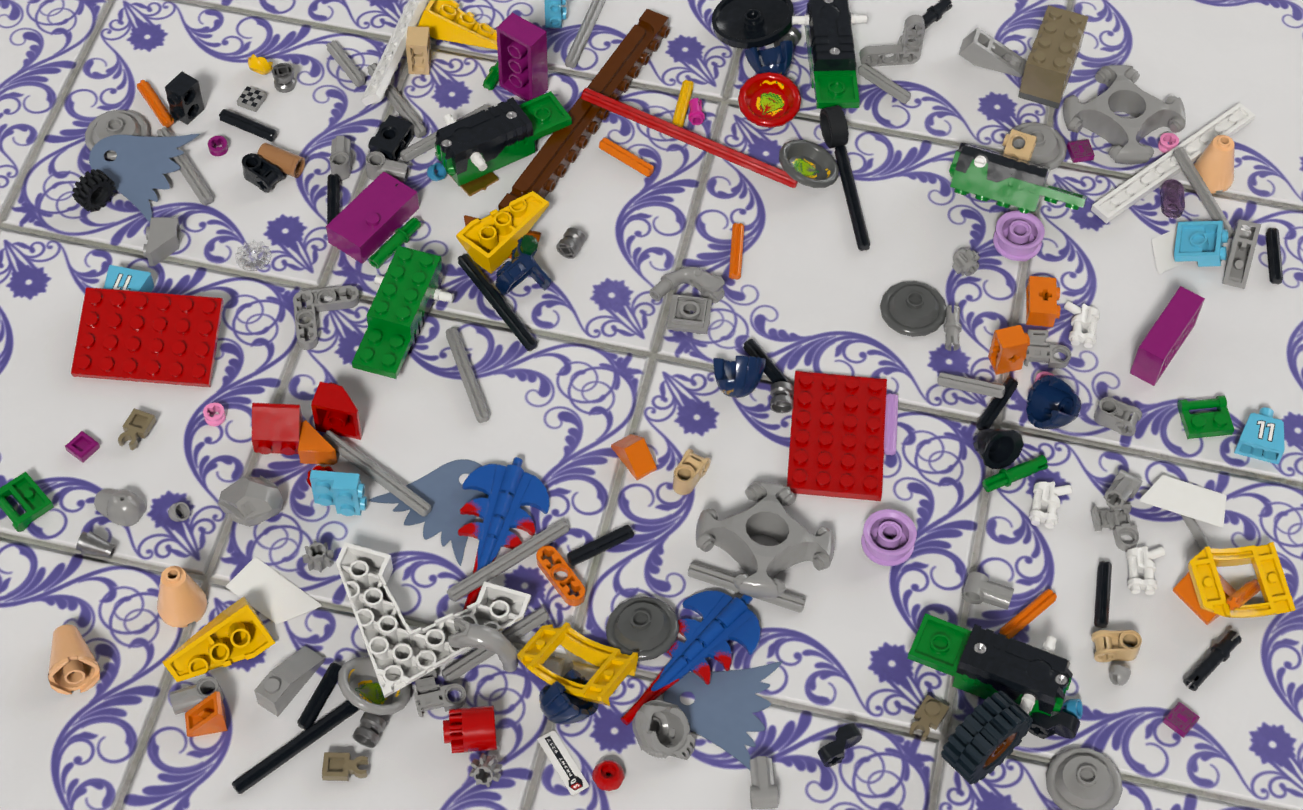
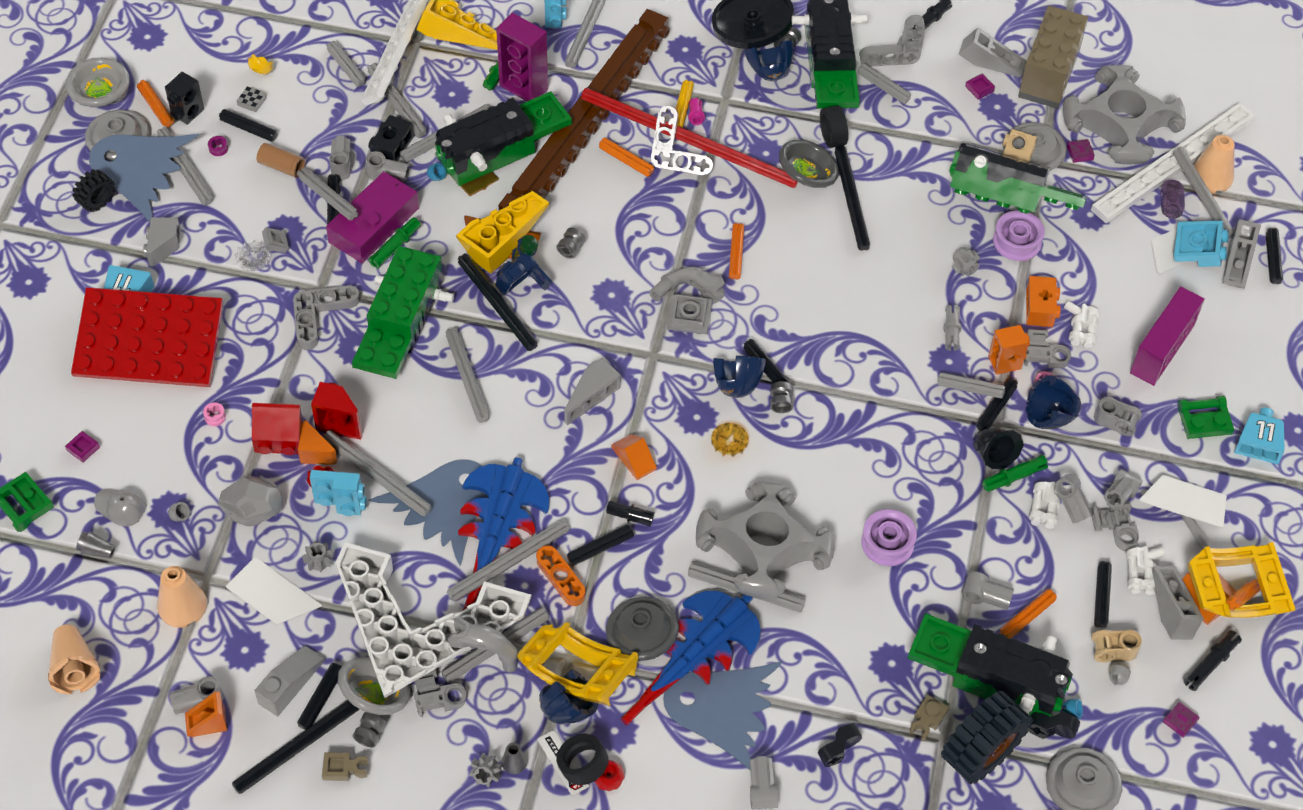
(97, 82): none -> light grey piece
(136, 425): dark tan plate -> none
(226, 639): yellow wedge -> none
(260, 172): black piece -> none
(275, 240): none -> light grey tile
(283, 77): flat silver wheel -> none
(327, 193): none -> light grey axle
(418, 50): tan brick -> none
(470, 729): red gear -> none
(514, 759): none -> flat silver cone
(573, 747): none -> black tyre
(594, 386): none -> light grey slope
(630, 513): none -> black axle
(663, 730): light grey helmet -> none
(667, 148): none -> beam
(690, 468): tan piece -> none
(723, 432): none -> clear yellow gear
(769, 99): red piece -> none
(837, 436): red plate -> none
(891, 416): lavender axle -> none
(913, 308): dark grey piece -> none
(980, 86): none -> magenta tile
(1073, 500): none -> light grey piece
(1163, 143): bright pink bush -> none
(1176, 605): none -> light grey slope

